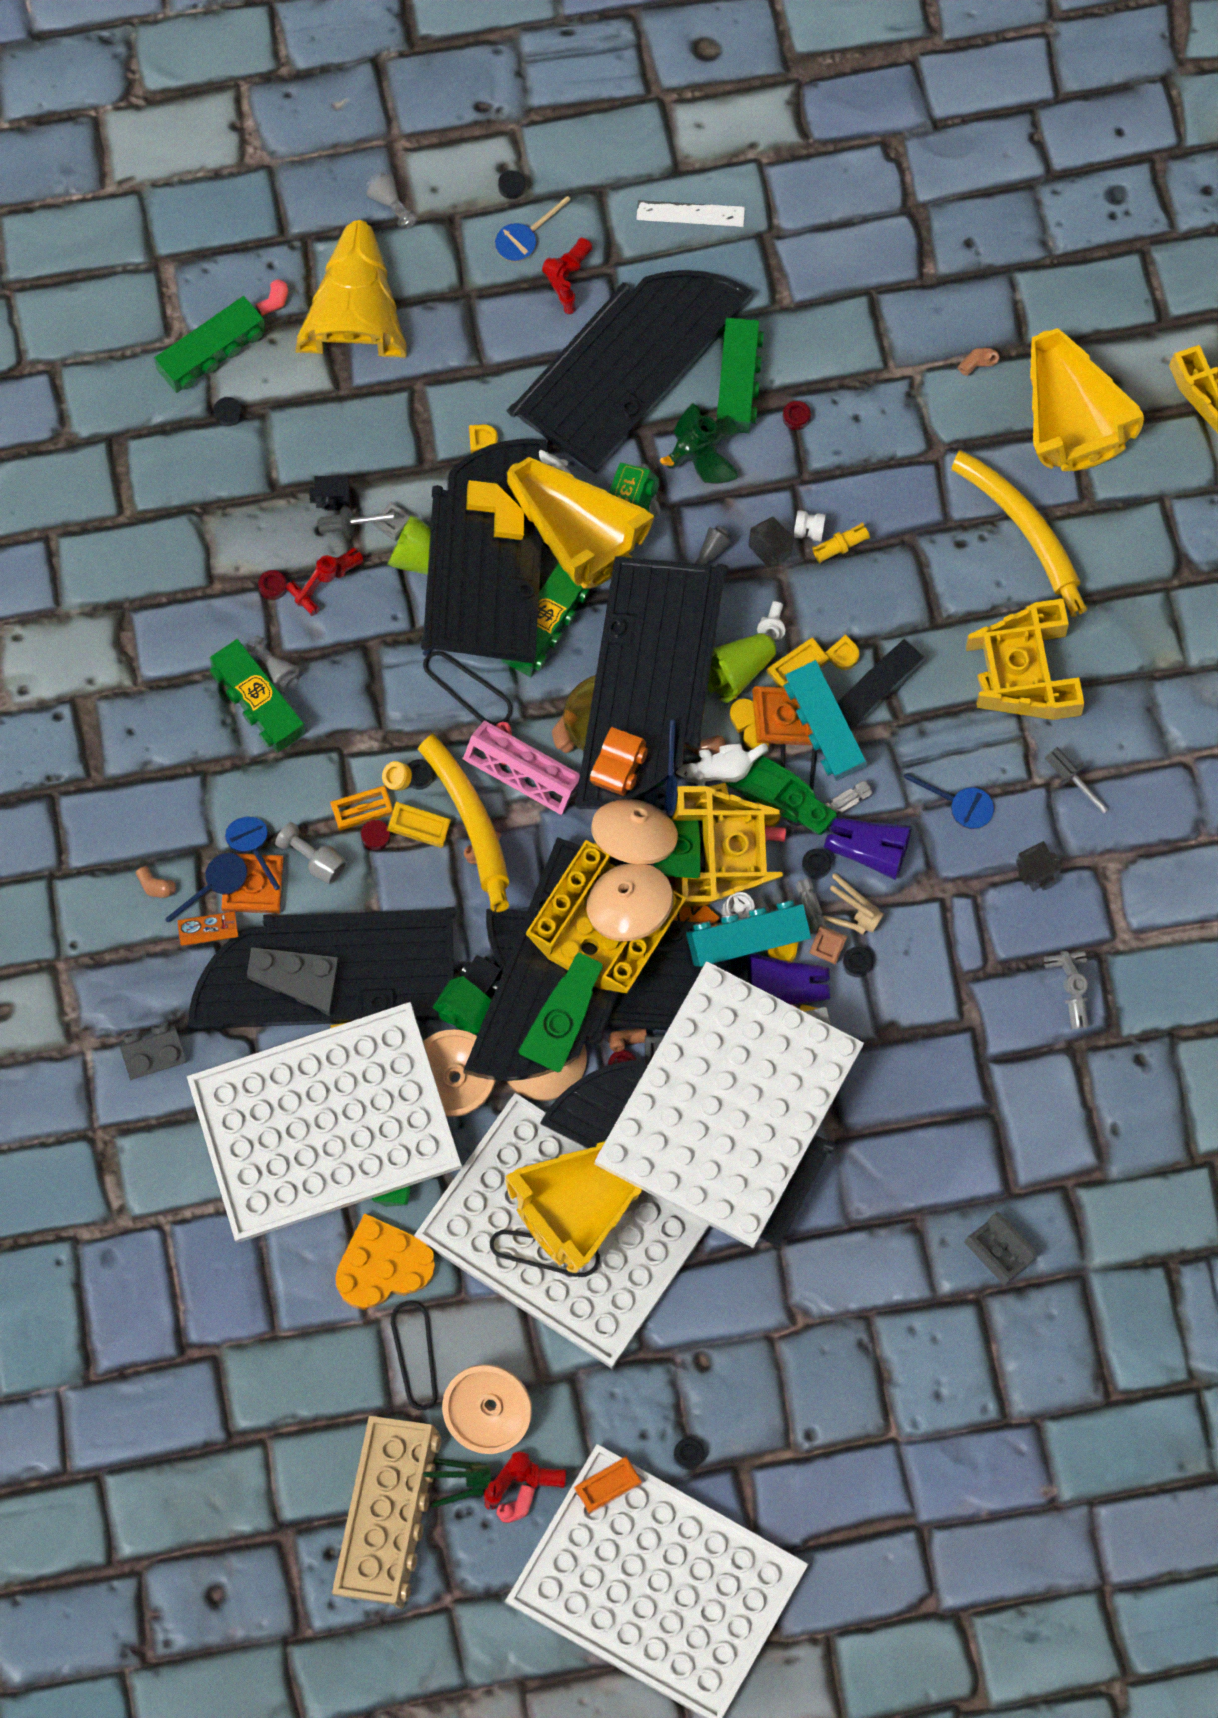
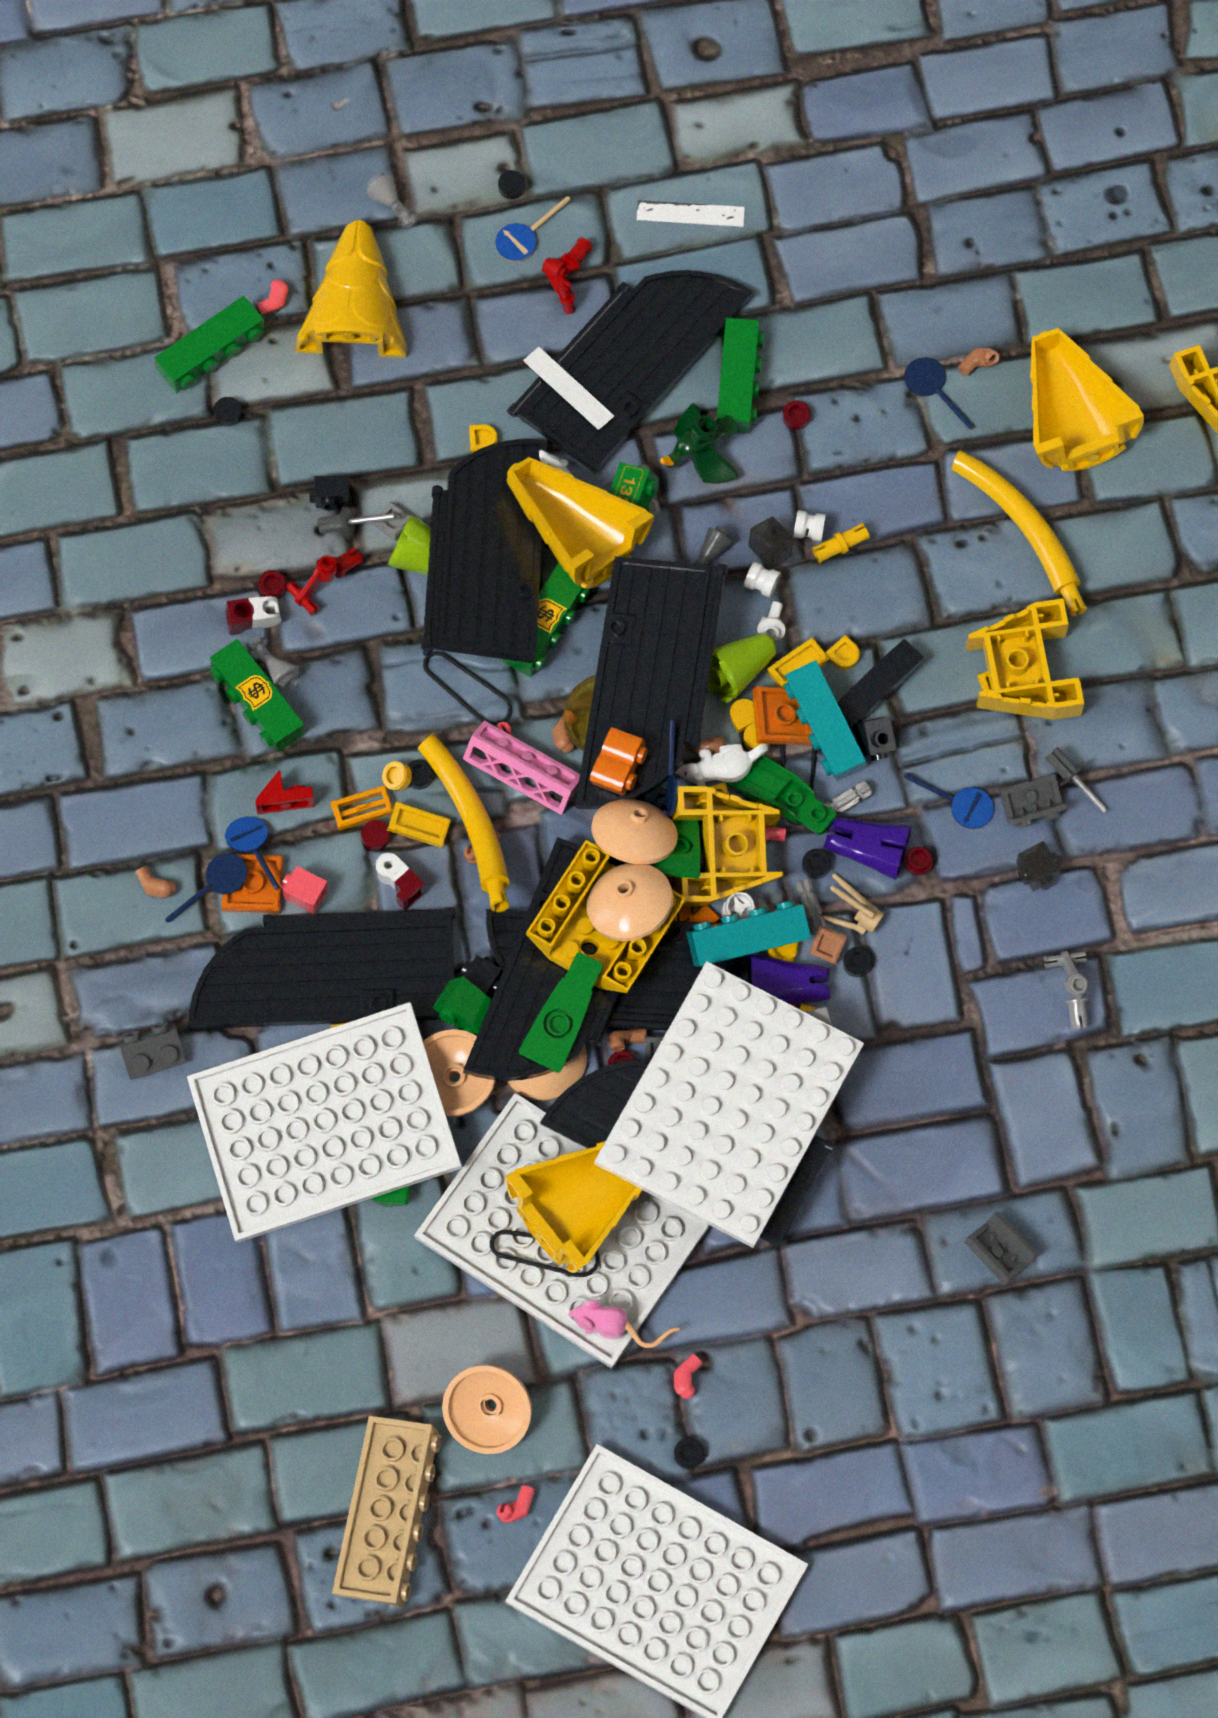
(207, 928): orange tile -> none
(252, 613): none -> leg
(276, 799): none -> red slope
(299, 975): dark grey wing -> none
(304, 889): none -> coral brick
(323, 864): light grey piece -> none
(382, 1263): light orange plate -> none
(405, 882): none -> leg
(430, 1354): black piece -> none
(476, 1476): dark green plant -> none
(492, 498): yellow tile -> none
(522, 1469): red pin -> none
(568, 388): none -> white sticker
(607, 1485): orange tile -> none
(609, 1322): none -> bright pink animal
(683, 1376): none -> coral arm
(762, 579): none -> white wheel
(875, 737): none -> black brick
(918, 860): none -> dark red plate
(927, 378): none -> dark blue piece
(1032, 800): none -> dark grey bracket

